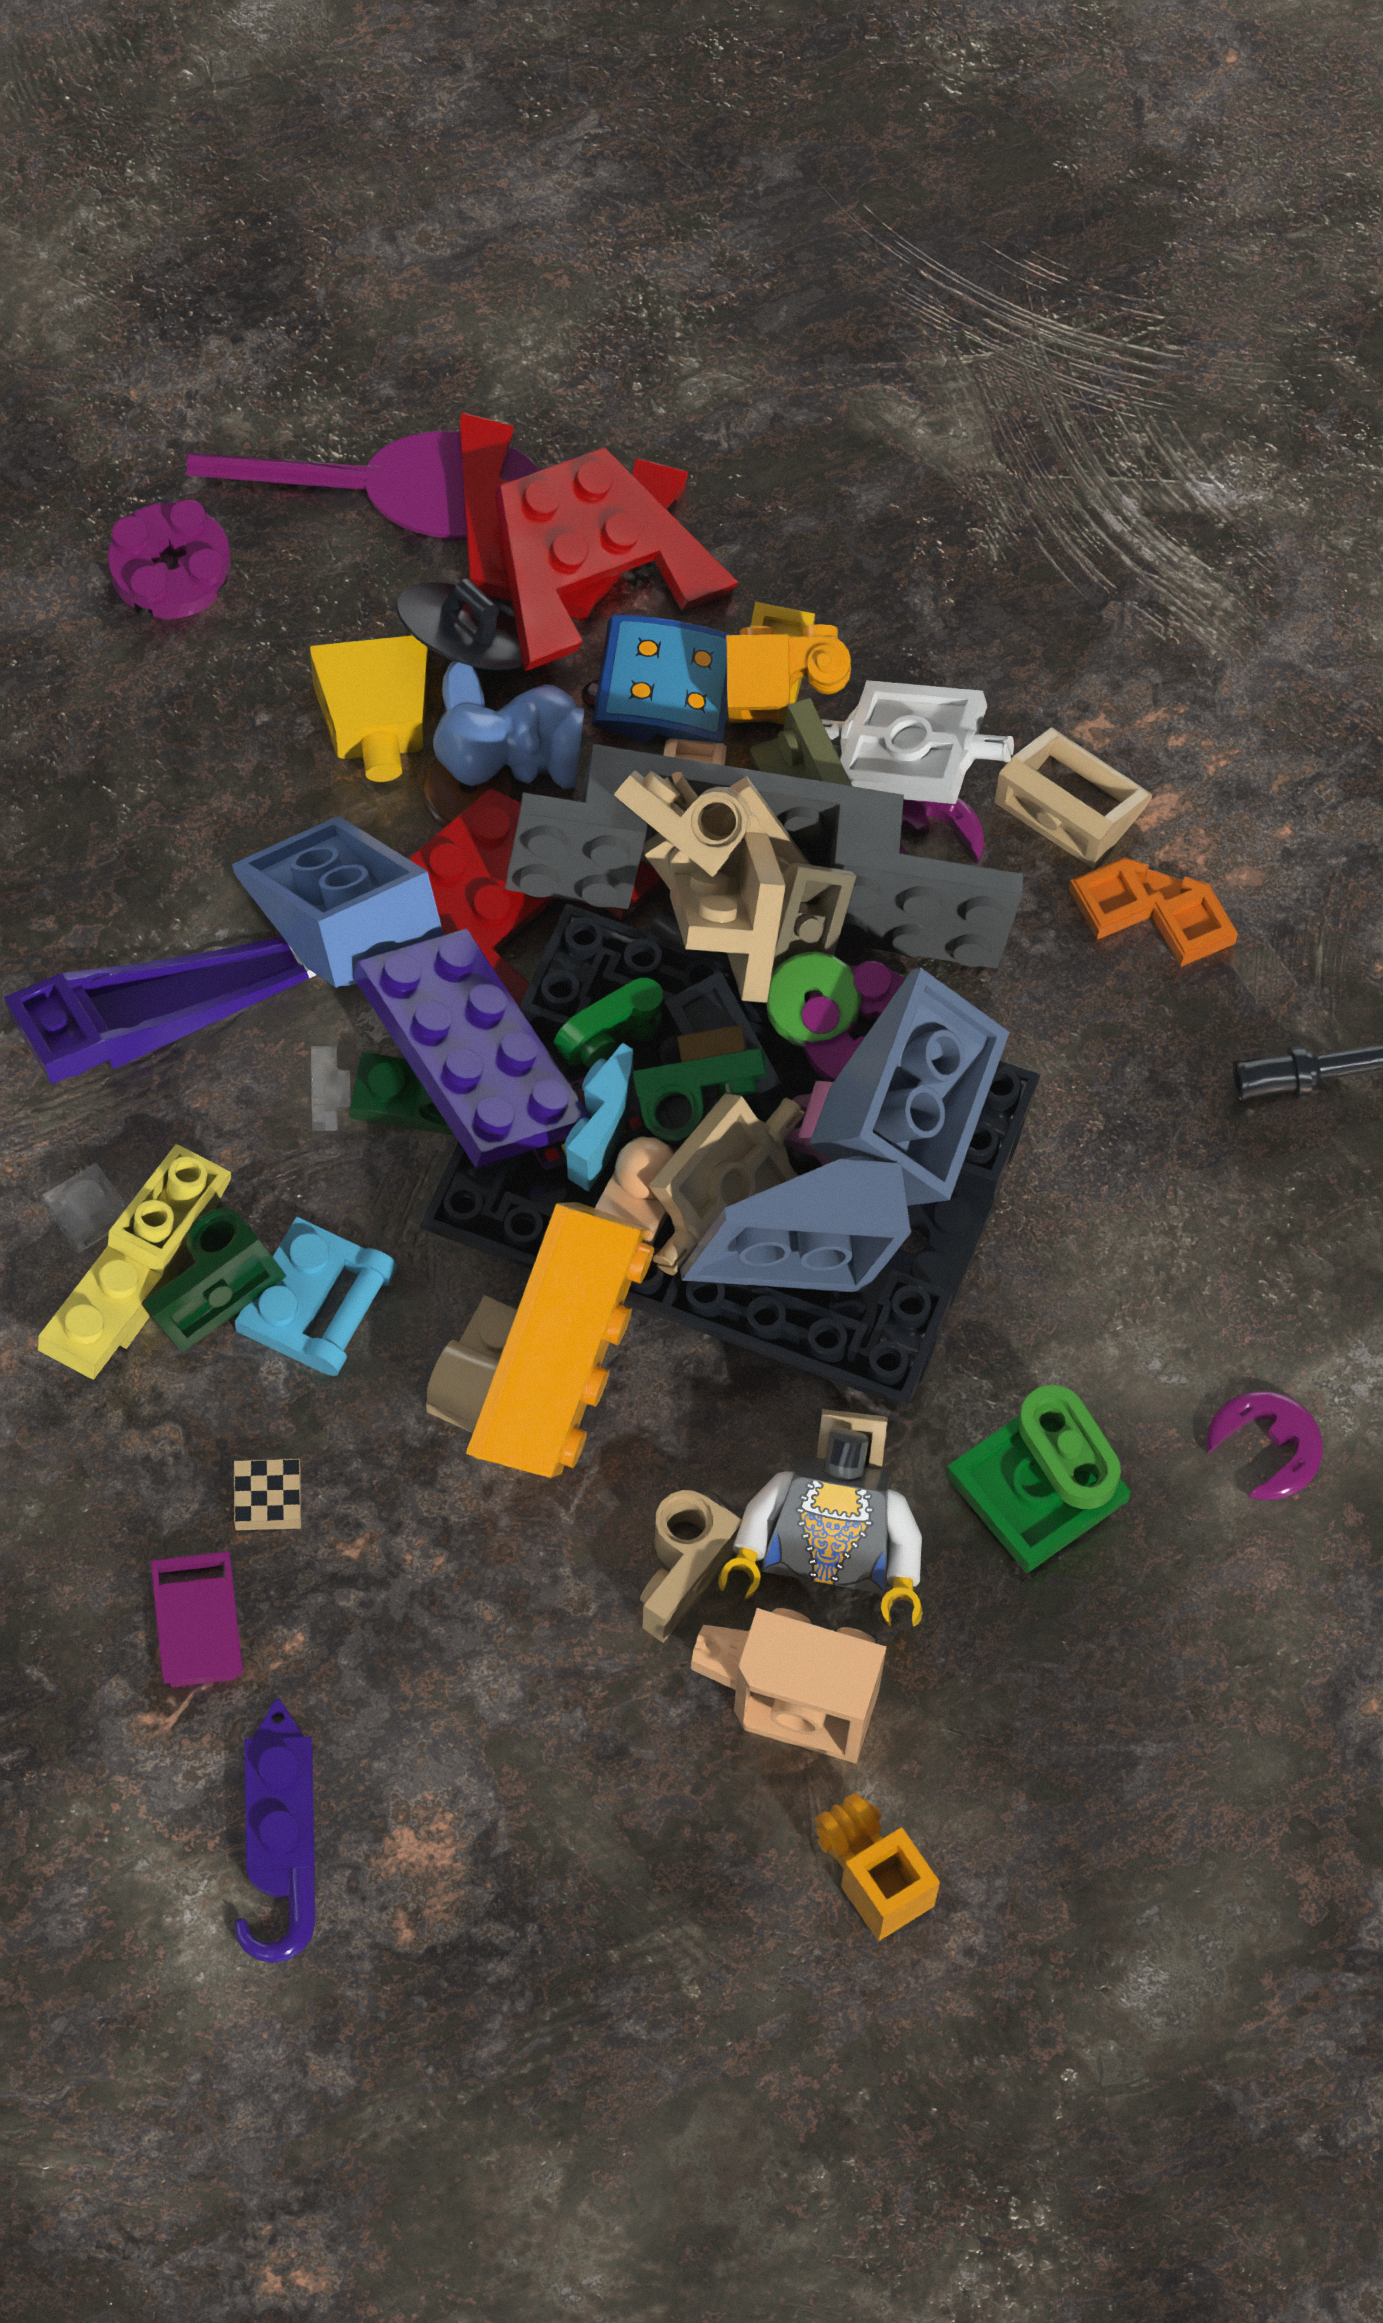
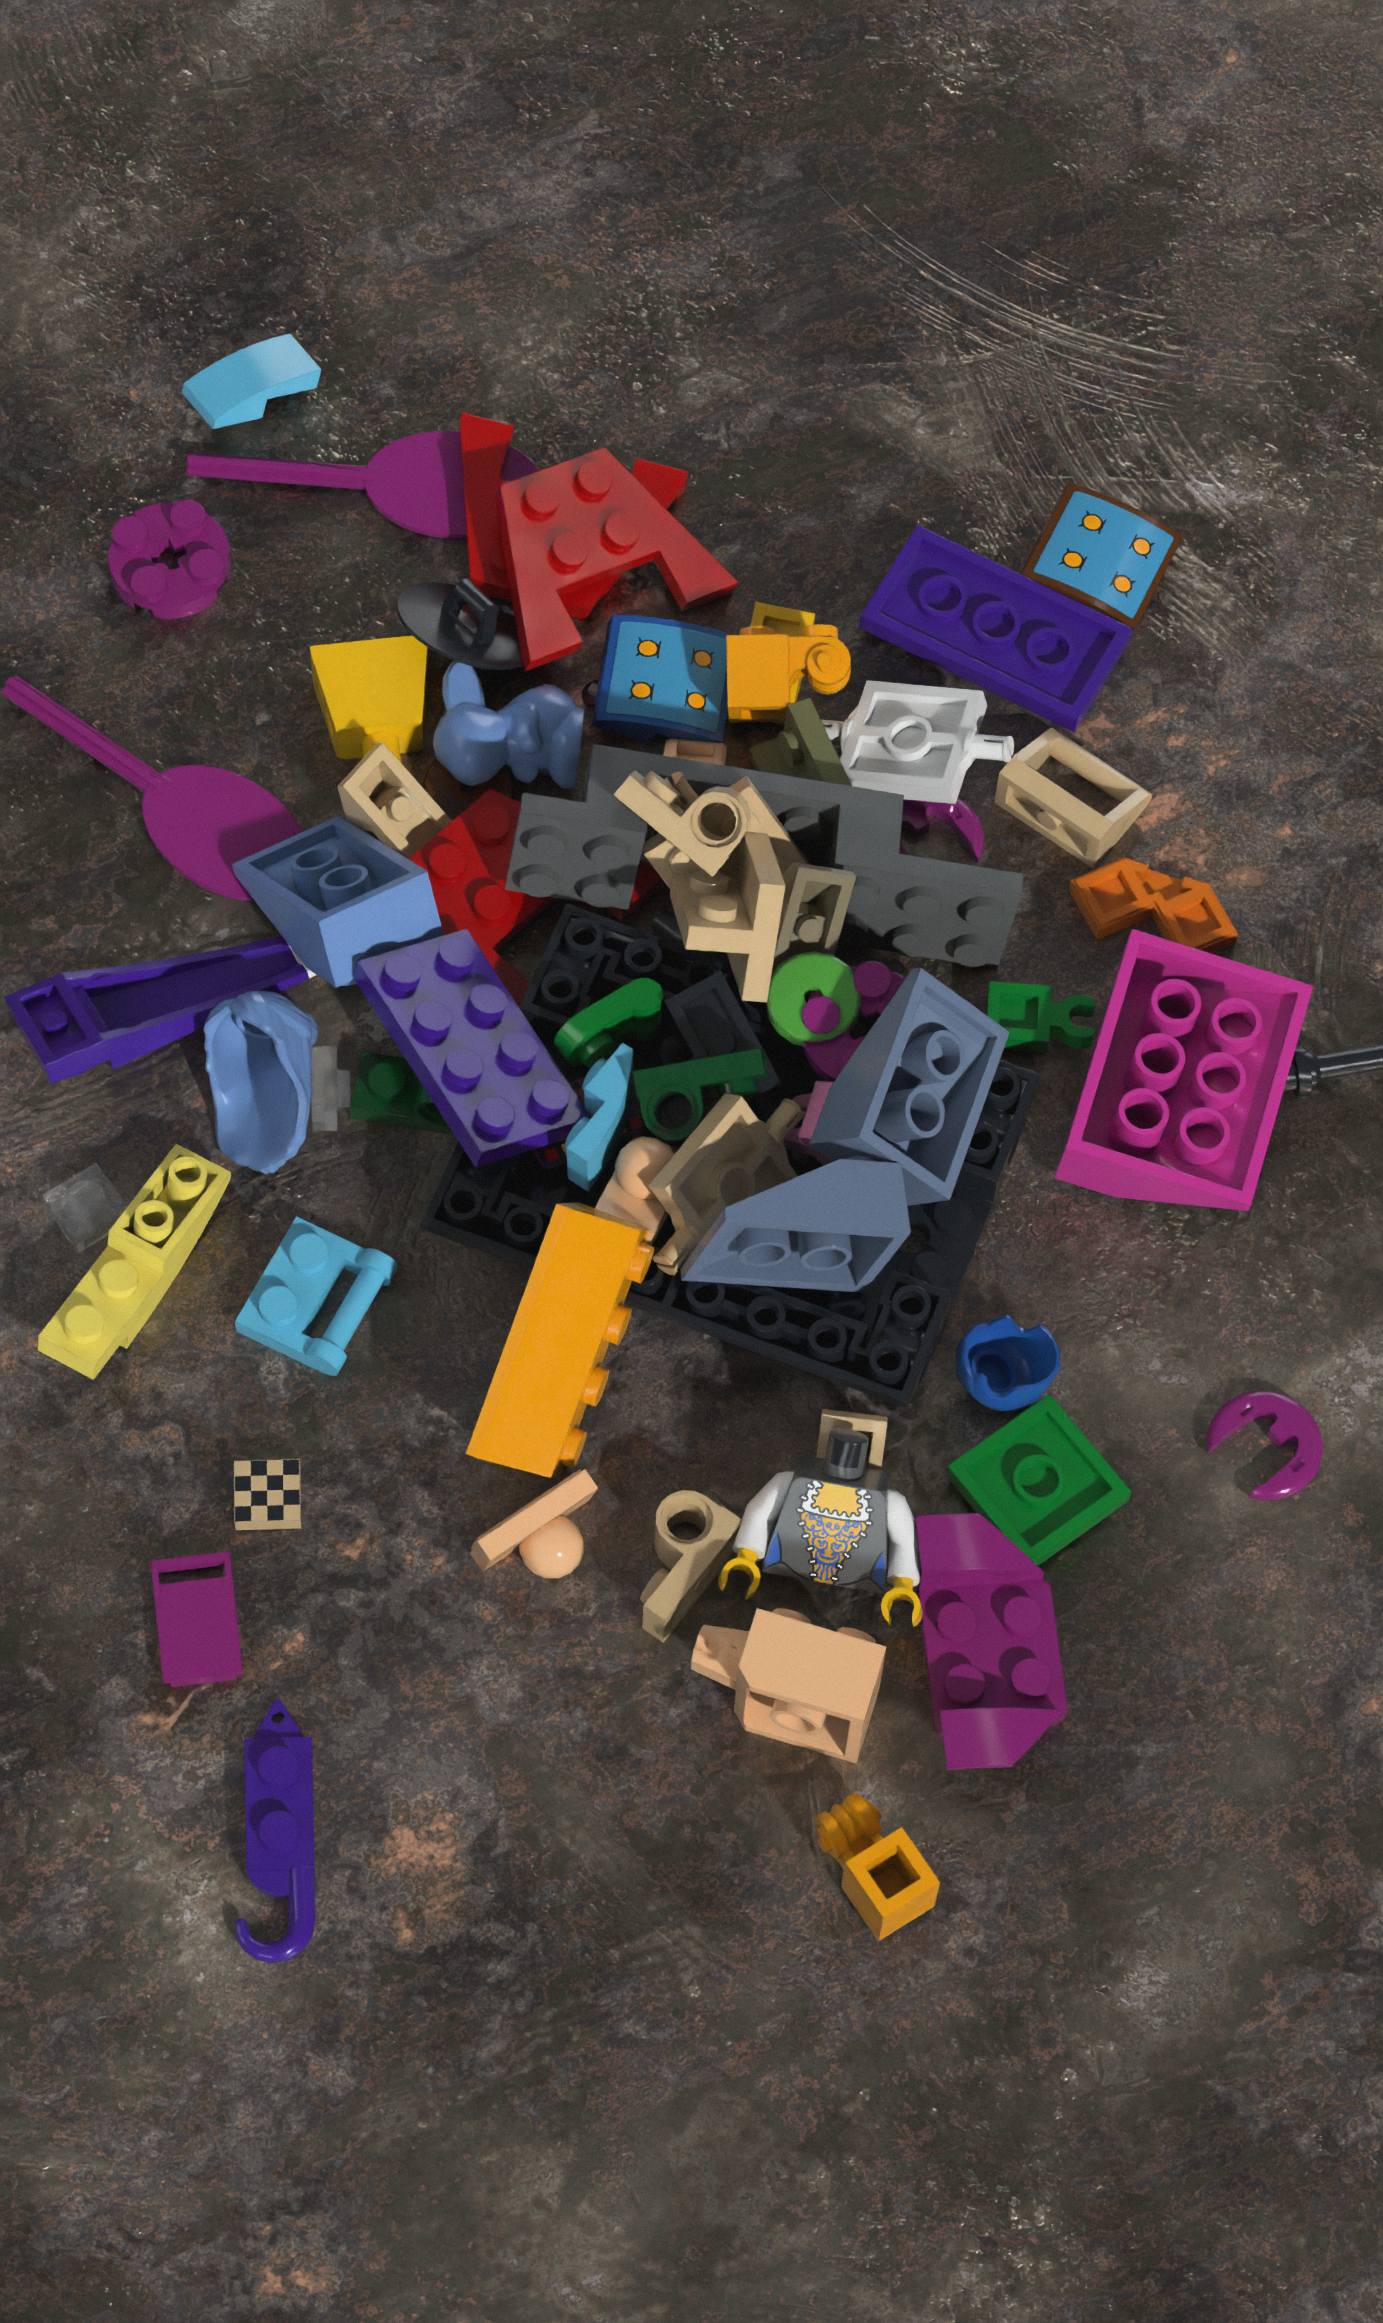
(193, 813): none -> magenta piece
(228, 1276): dark green plate -> none
(241, 383): none -> medium azure slope
(260, 1077): none -> medium blue hair
(390, 803): none -> tan slope
(468, 1366): tan plate -> none
(545, 1537): none -> light nougat tile
(712, 1043): dark brown tile -> none
(986, 1642): none -> magenta piece
(995, 628): none -> dark purple plate
(1007, 1363): none -> blue hair
(1033, 1018): none -> green plate
(1072, 1449): bright green plate -> none
(1102, 553): none -> dark azure slope
(1183, 1077): none -> dark pink slope

